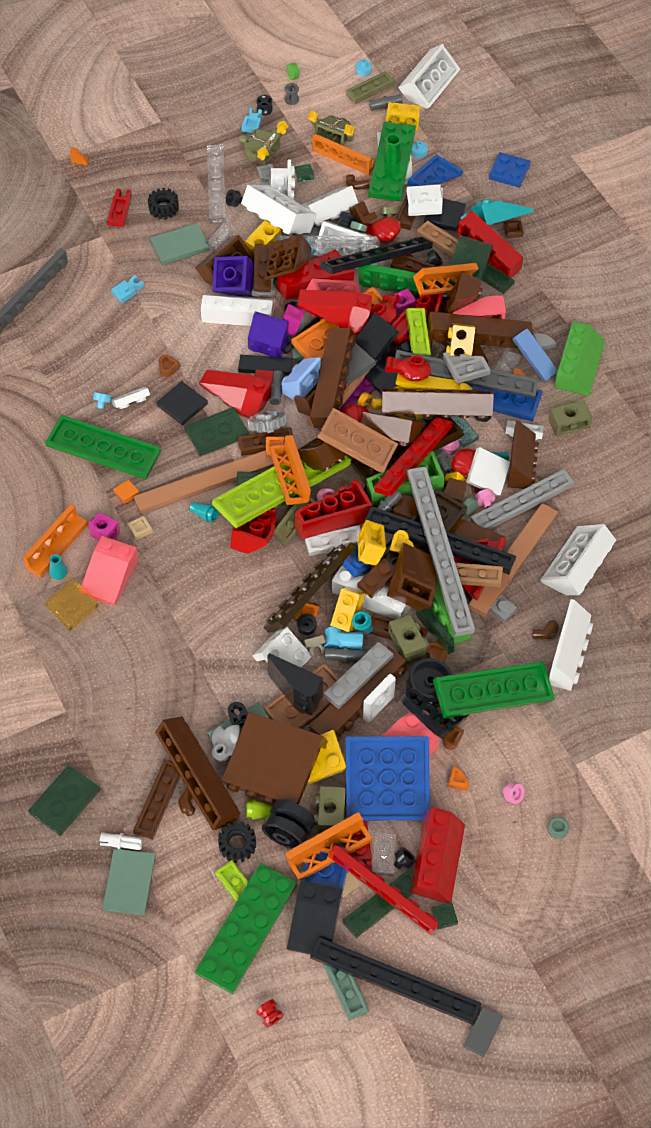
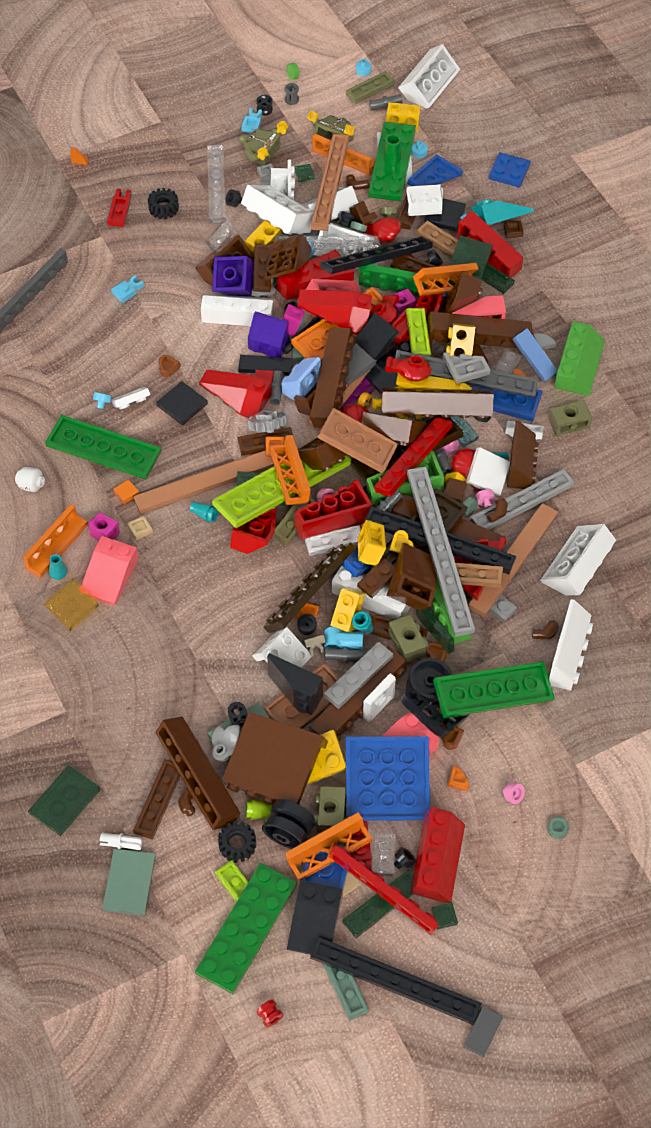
(30, 479): none -> white head
(179, 244): sand green tile -> none
(216, 431): clear green tile -> none
(330, 182): none -> nougat tile
(500, 511): none -> reddish brown arm

